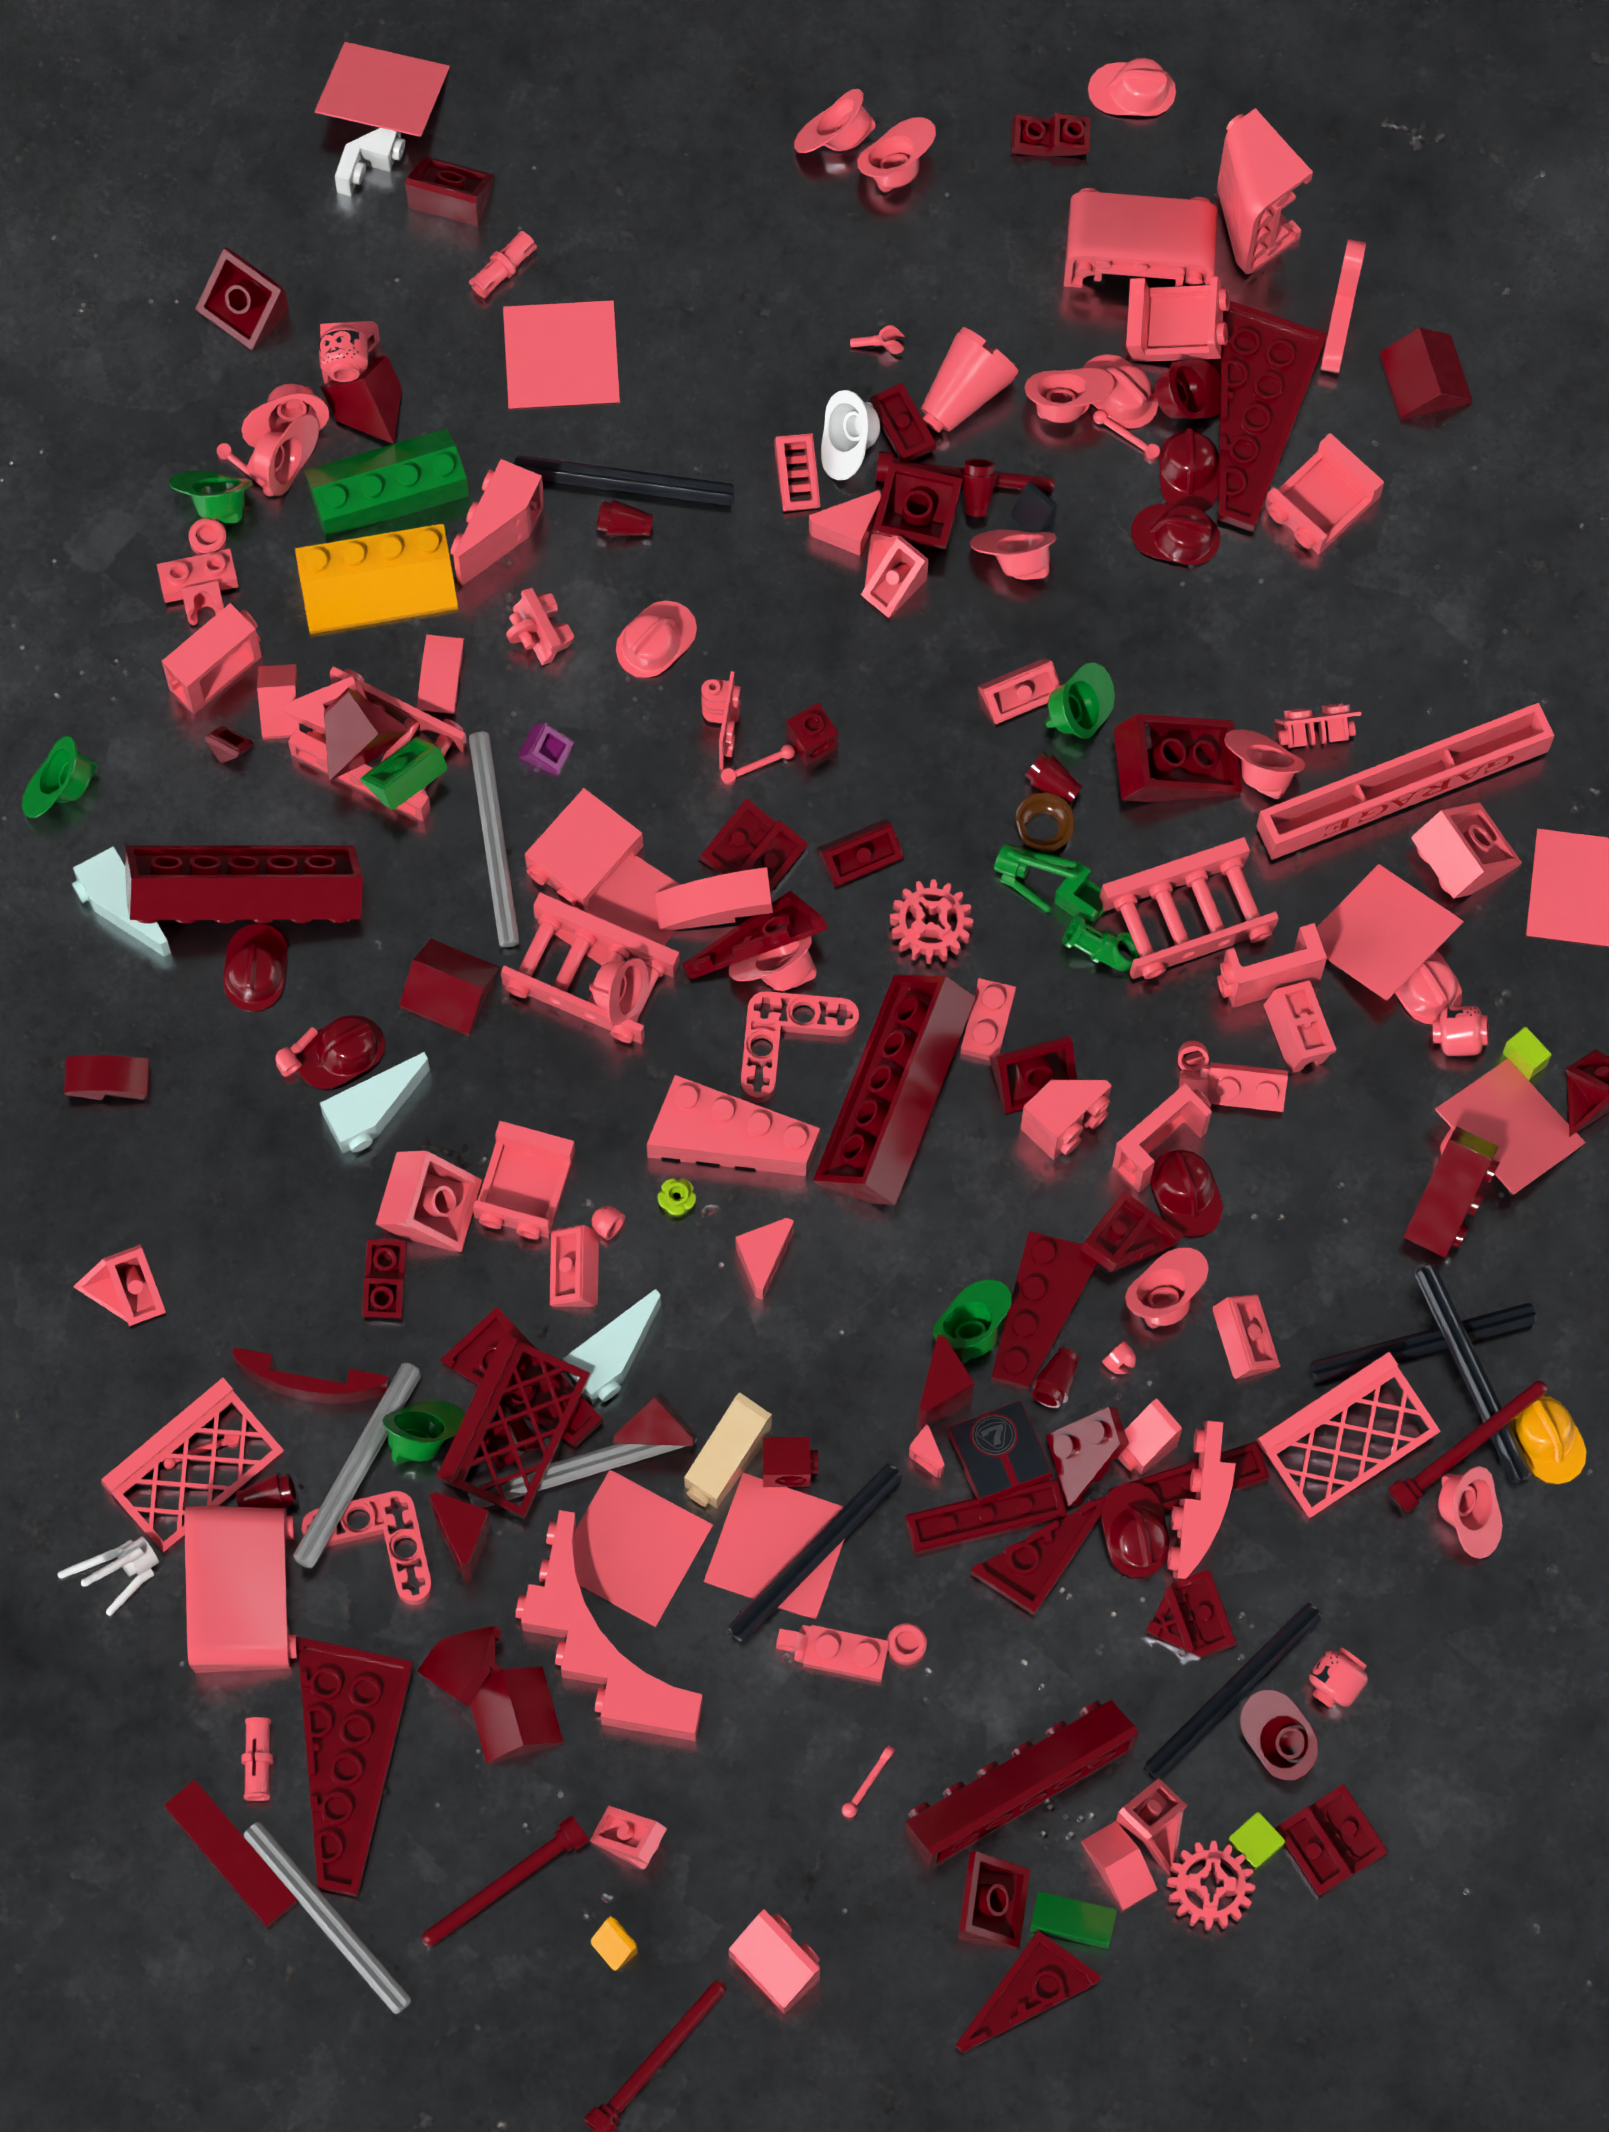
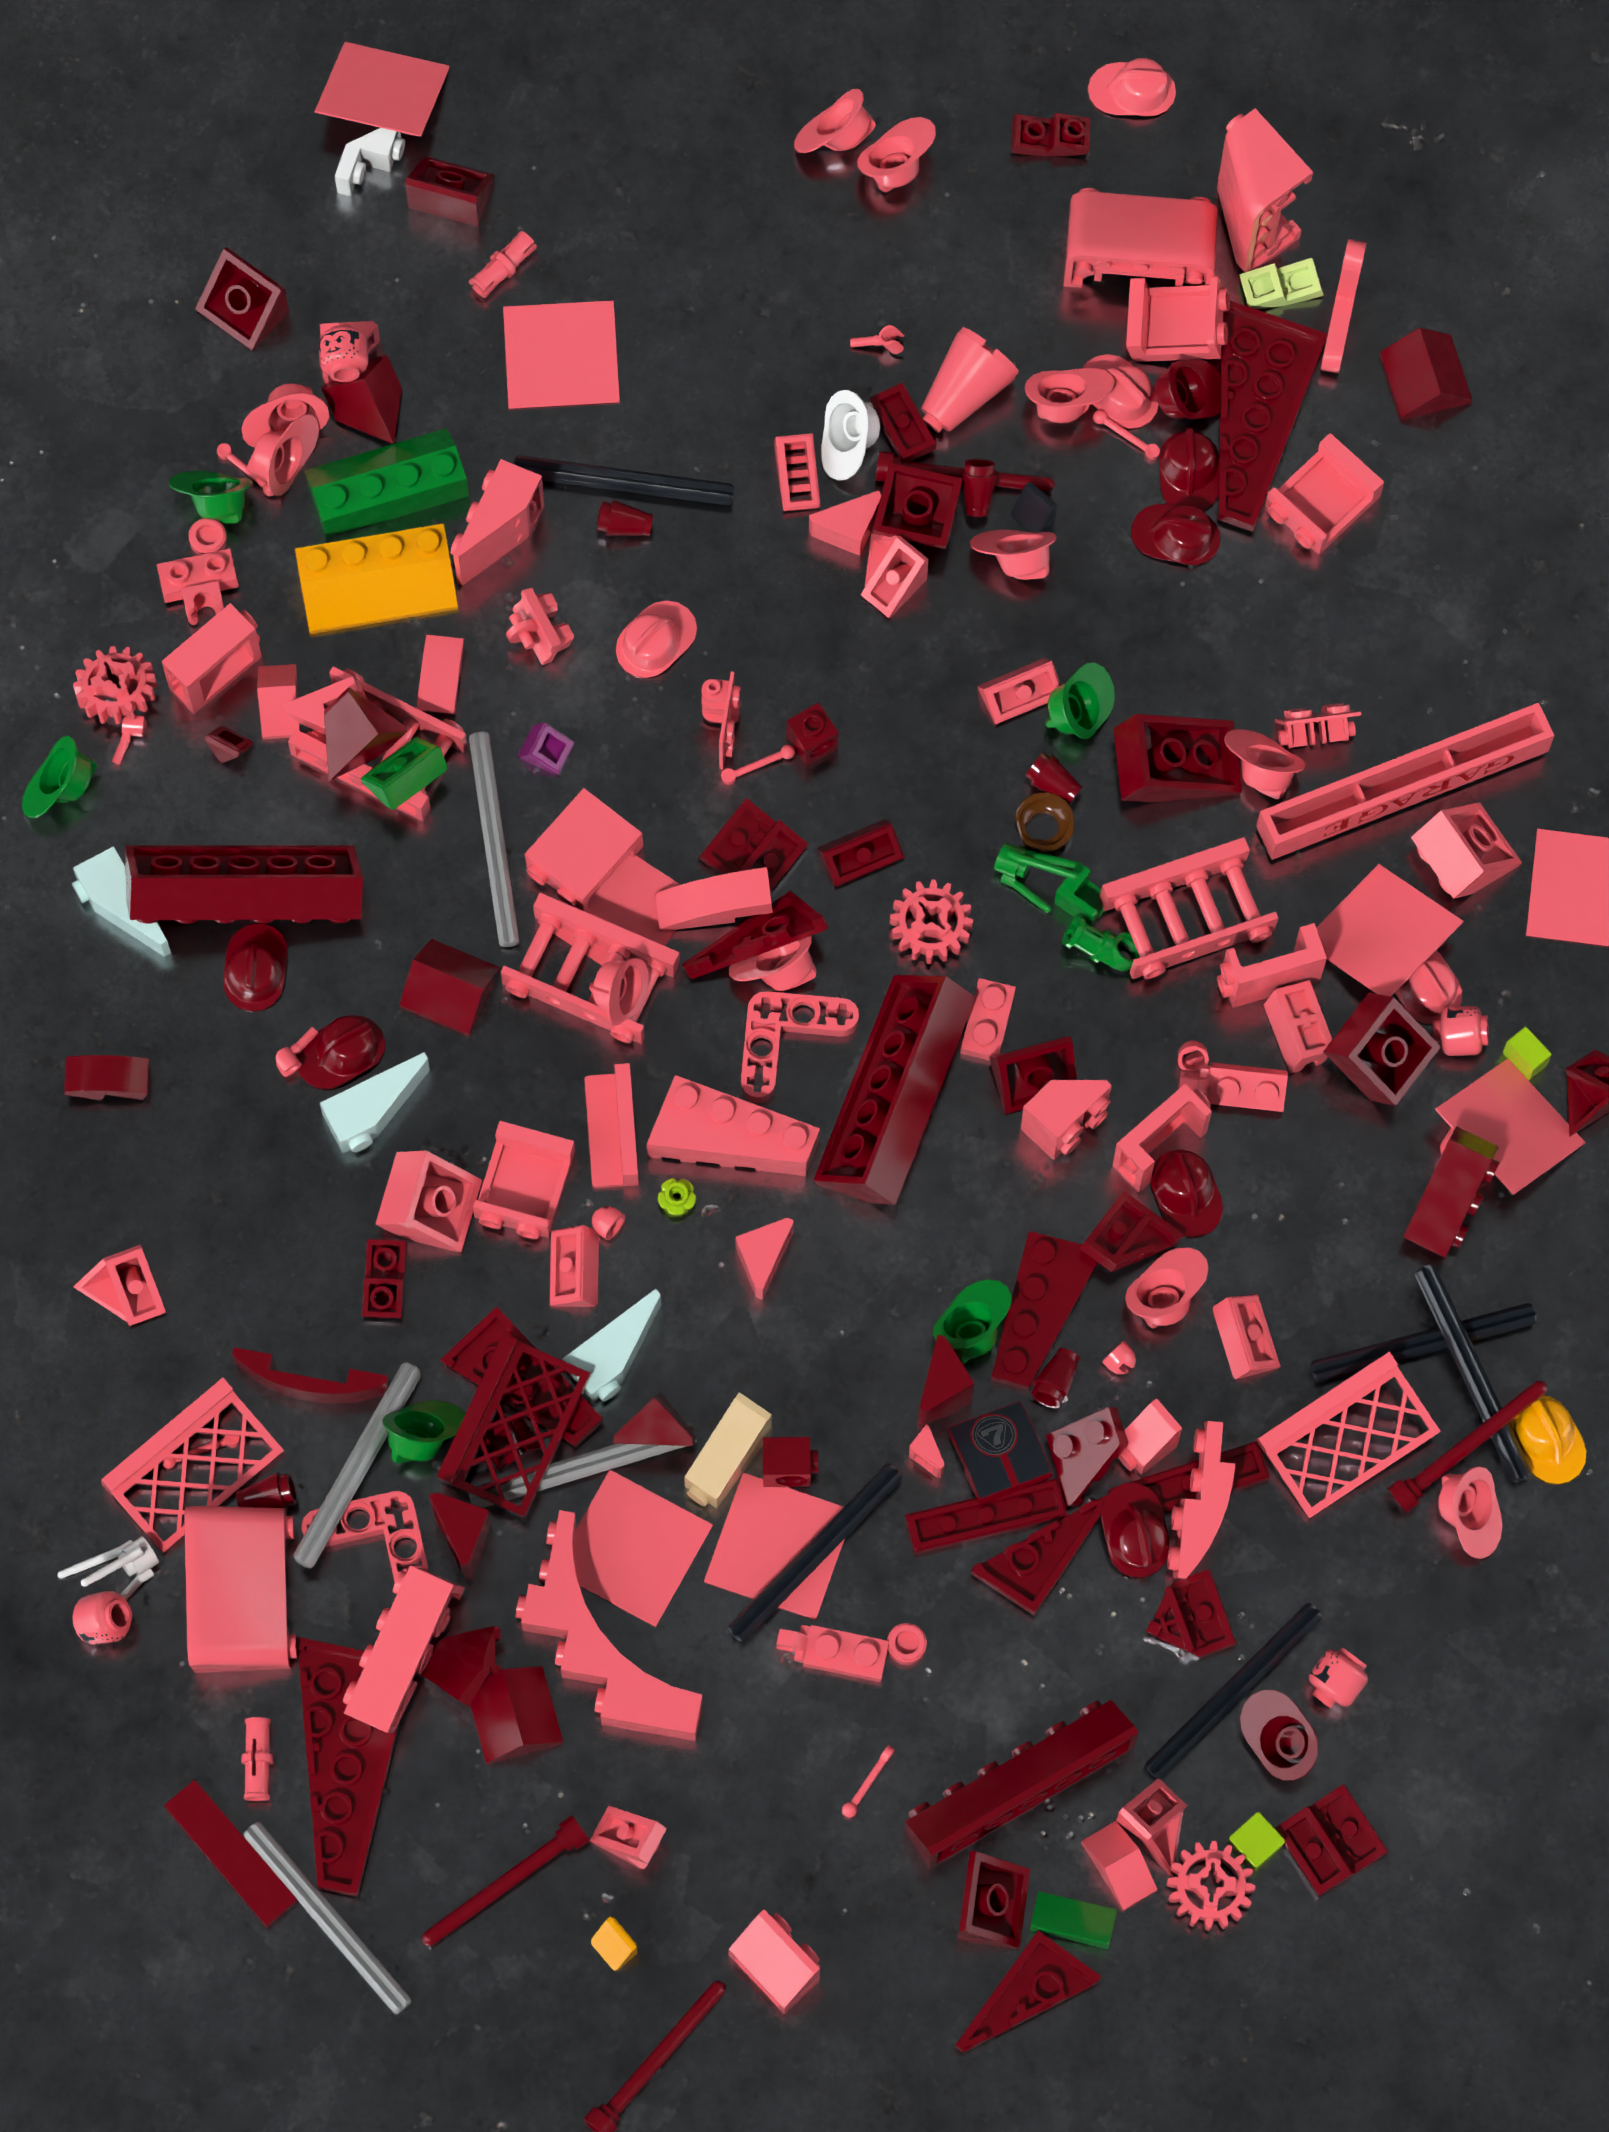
(102, 1617): none -> coral head
(128, 672): none -> coral gear
(129, 728): none -> coral hand
(400, 1648): none -> coral wedge
(611, 1129): none -> coral panel
(1281, 286): none -> yellowish green slope
(1382, 1049): none -> dark red brick

